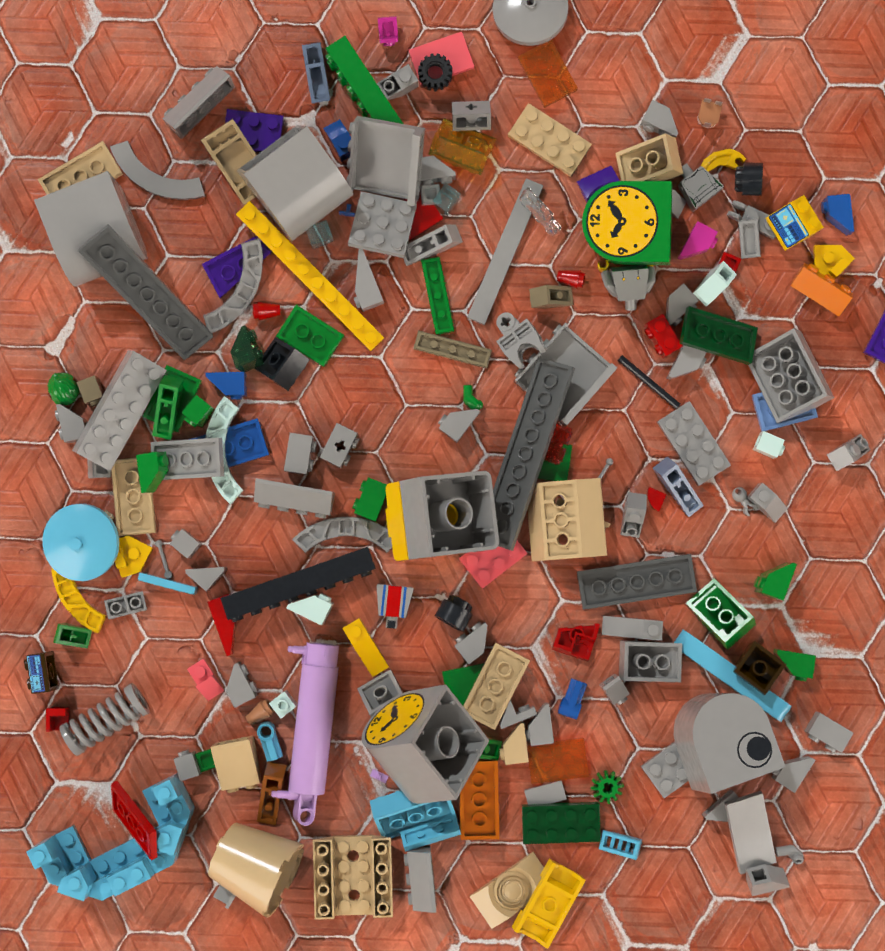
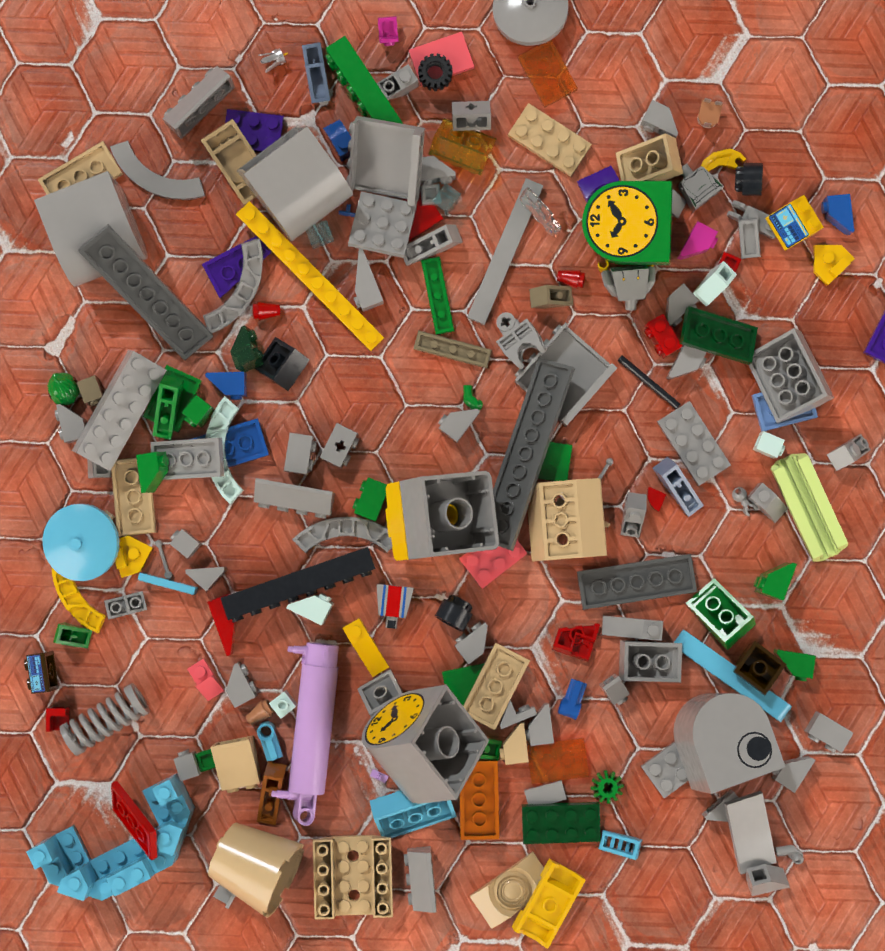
(276, 55): none -> flat silver piece
(310, 335): green tile -> none
(430, 833): medium azure plate -> none
(560, 437): clear red hinge -> none
(809, 506): none -> yellowish green piece
(822, 289): orange brick -> none

